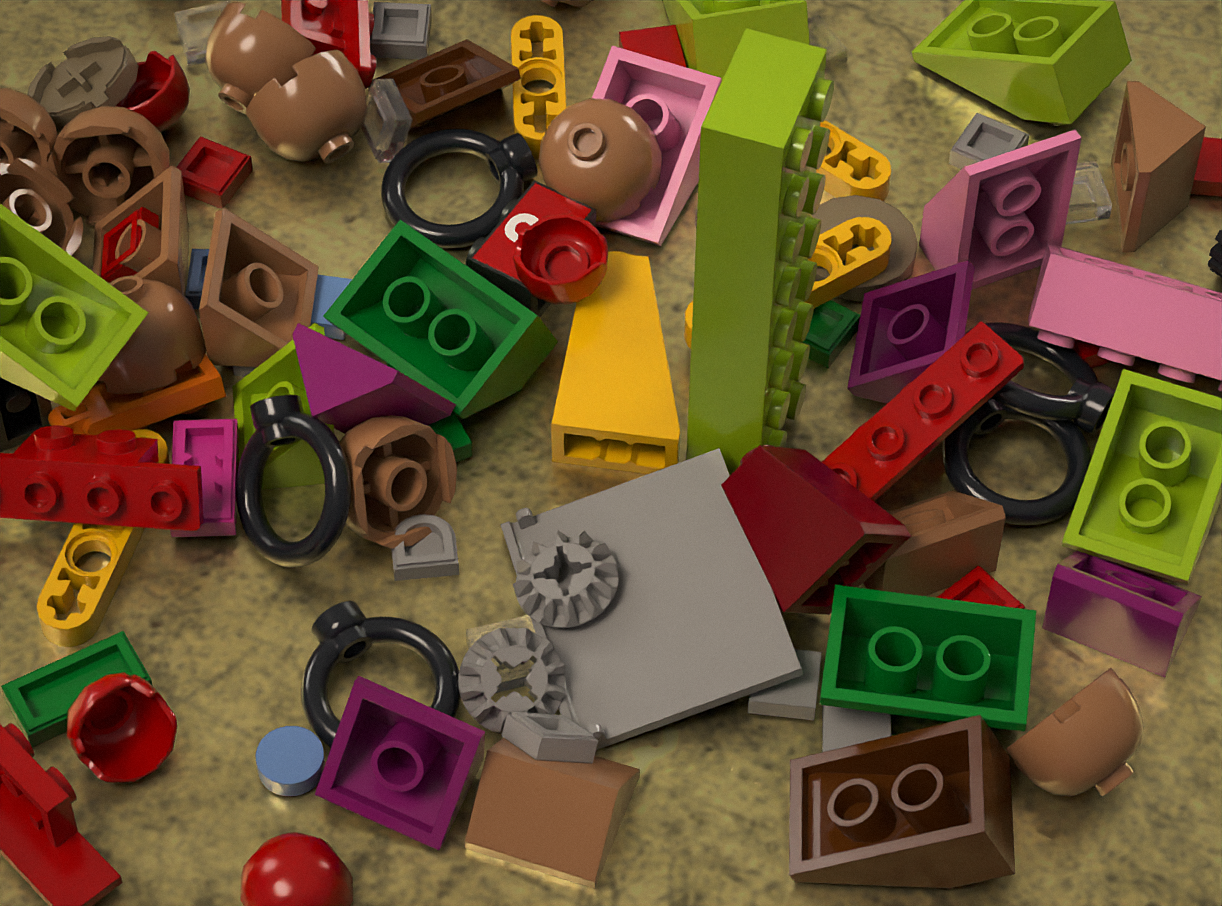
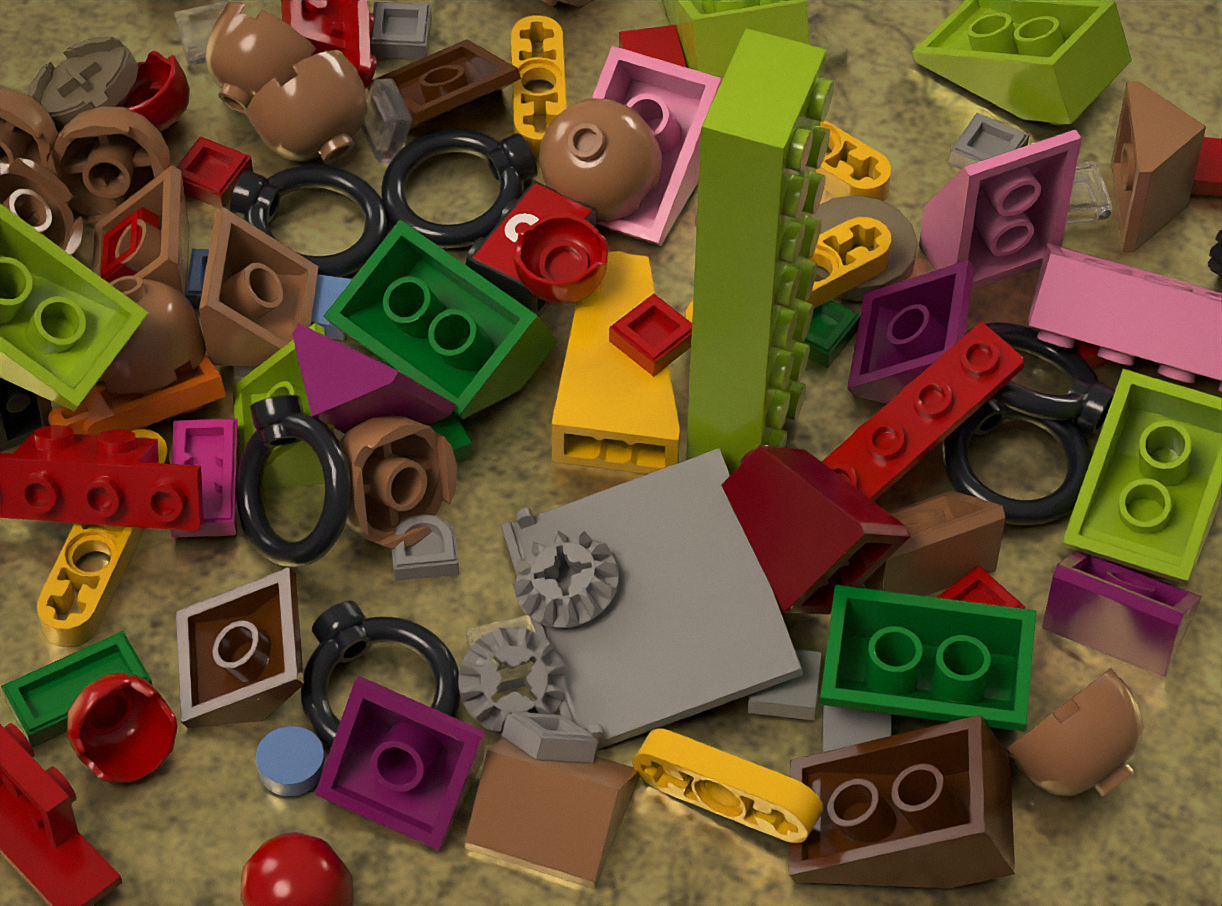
(240, 652): none -> reddish brown slope
(259, 197): none -> black piece
(652, 334): none -> red tile
(728, 785): none -> yellow beam

